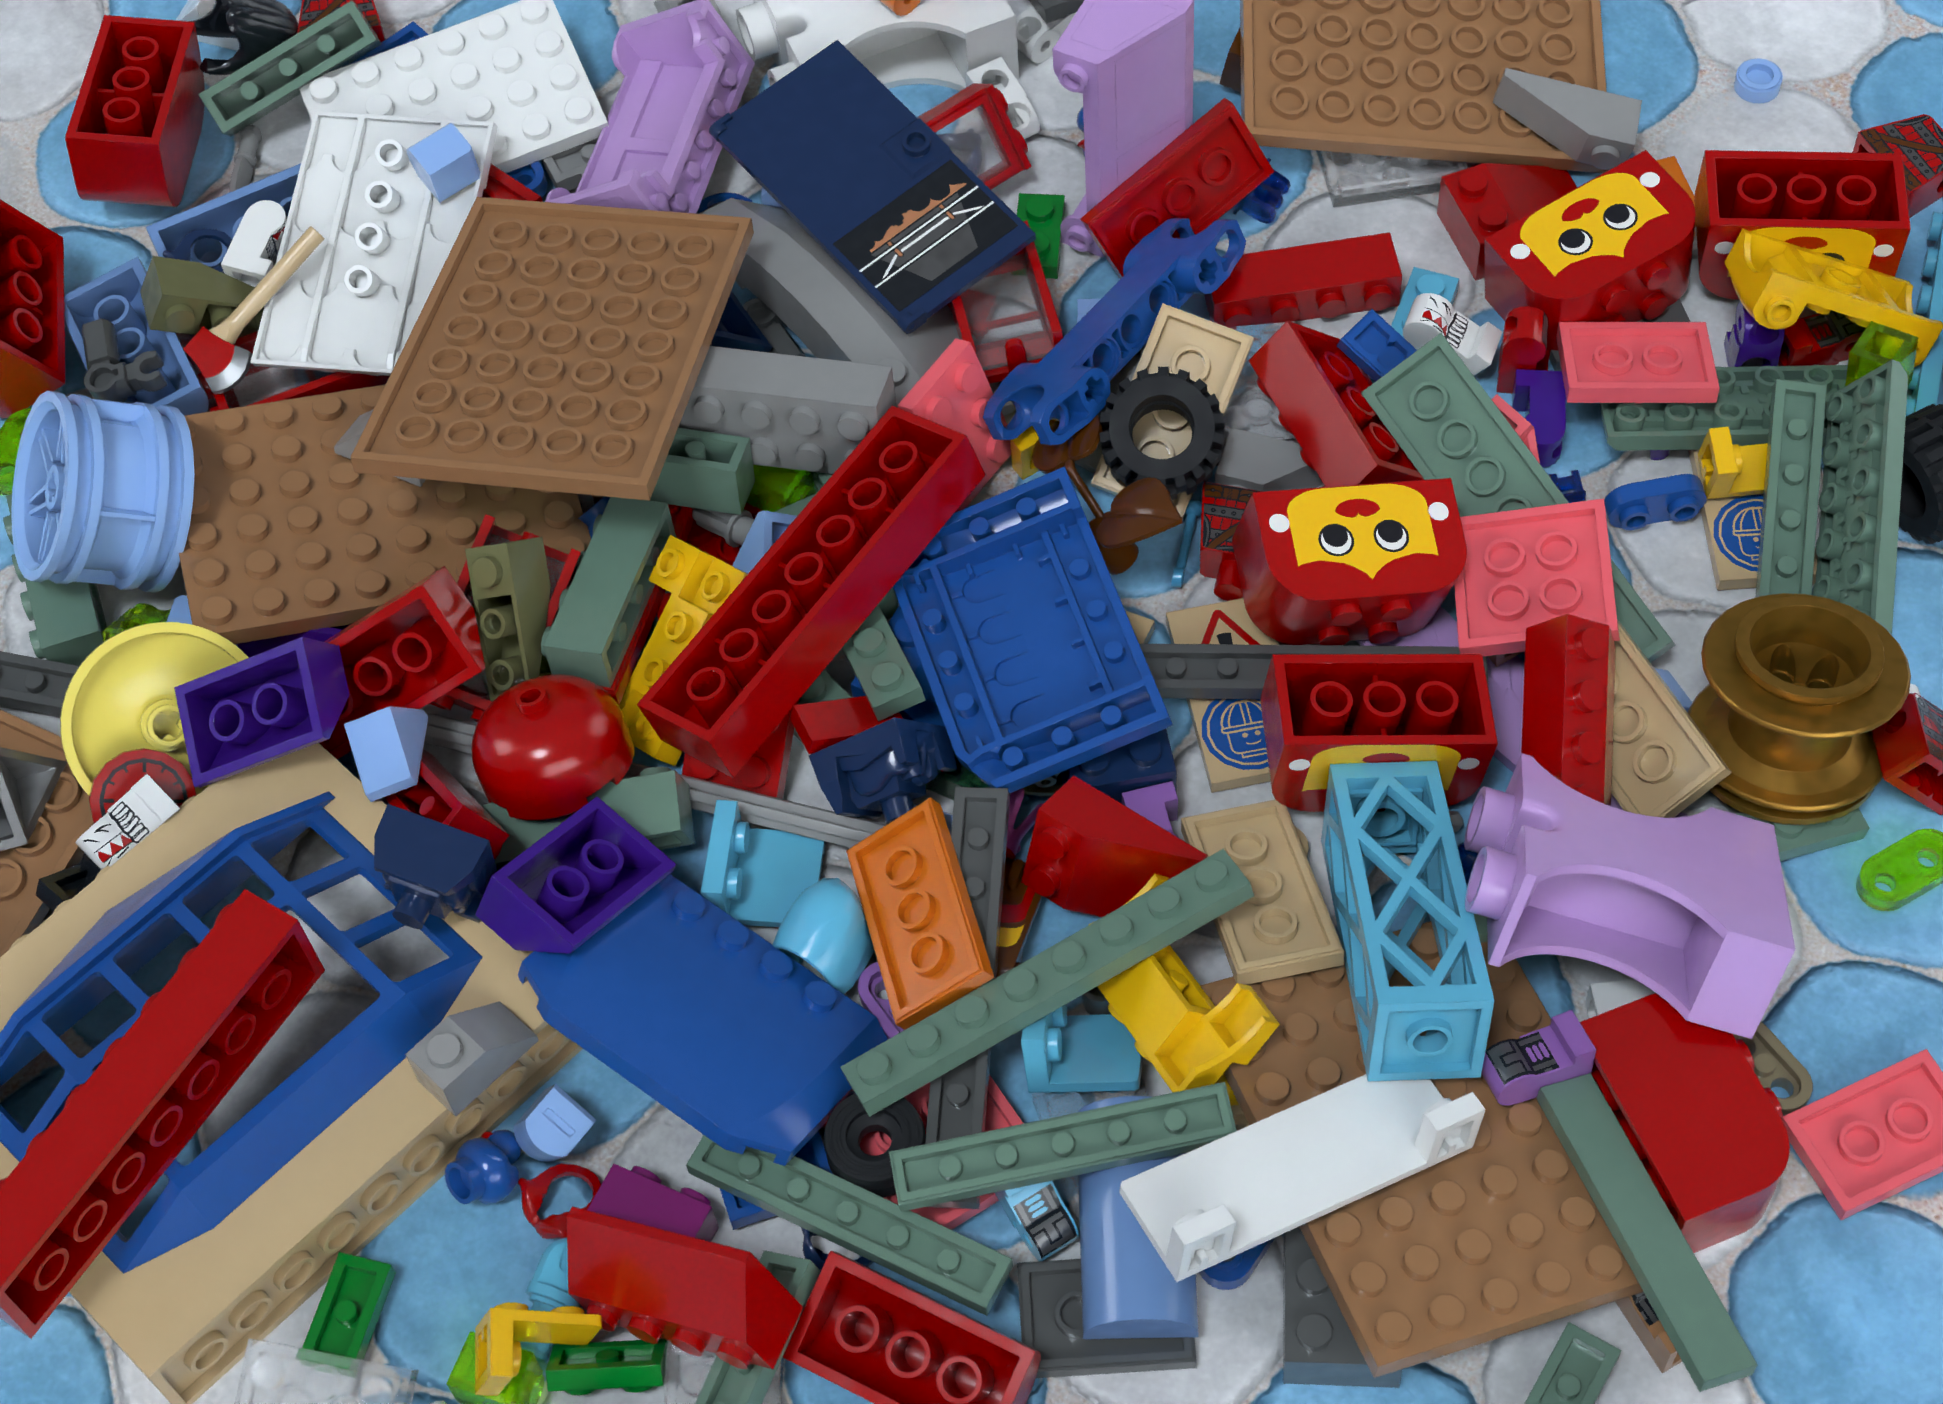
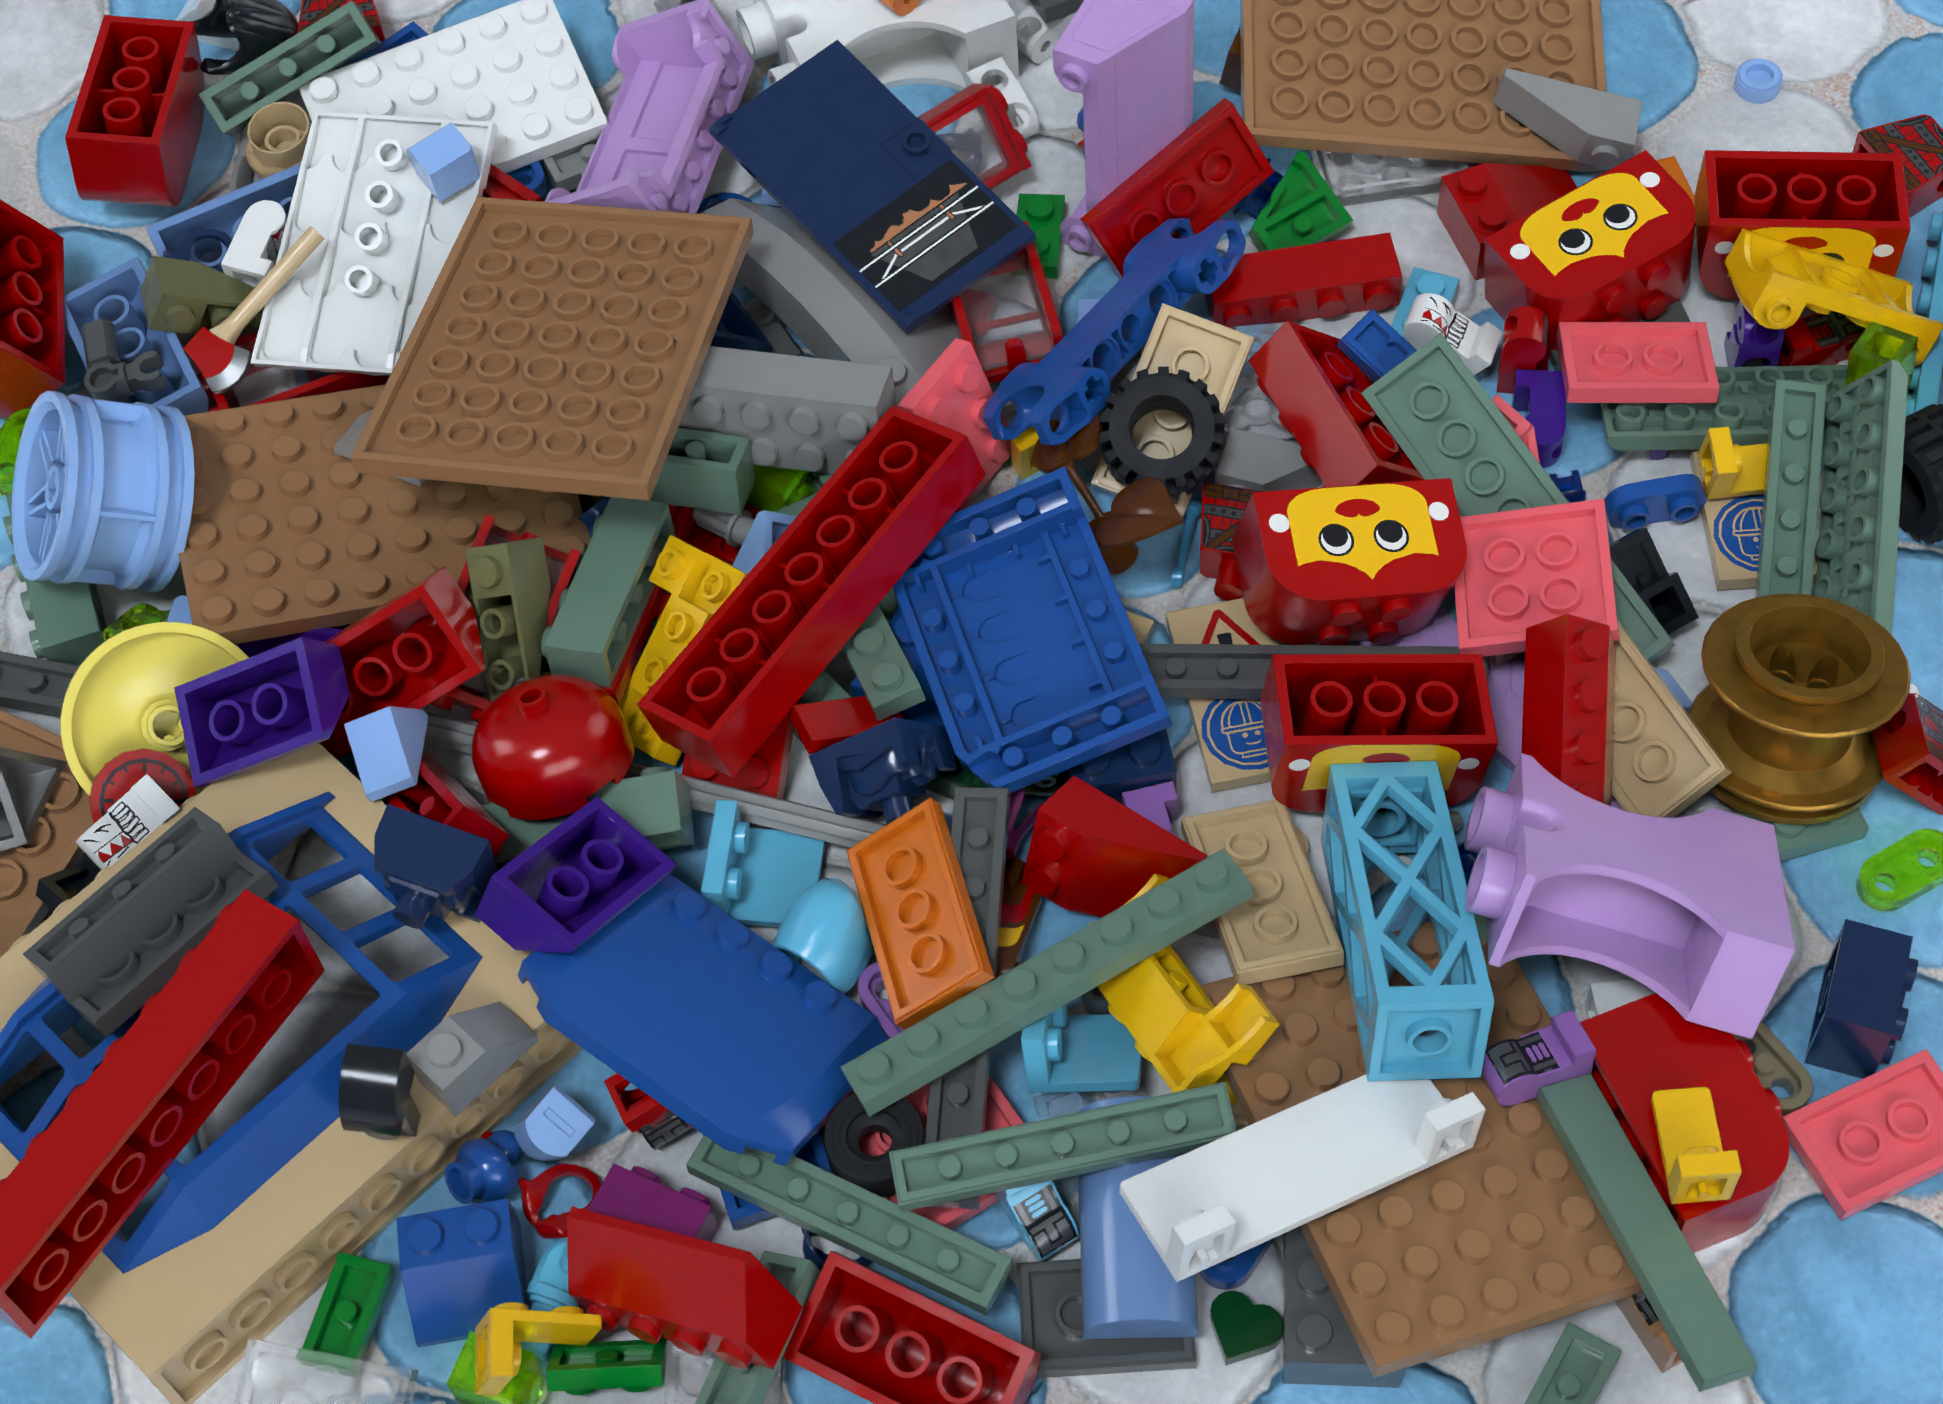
(144, 921): none -> dark grey slope
(276, 138): none -> tan piece
(377, 1092): none -> black brick
(459, 1267): none -> blue slope
(644, 1113): none -> red leg
(1244, 1328): none -> dark green tile
(1300, 210): none -> green wing
(1646, 573): none -> black brick
(1692, 1147): none -> yellow bracket
(1862, 1000): none -> dark blue brick

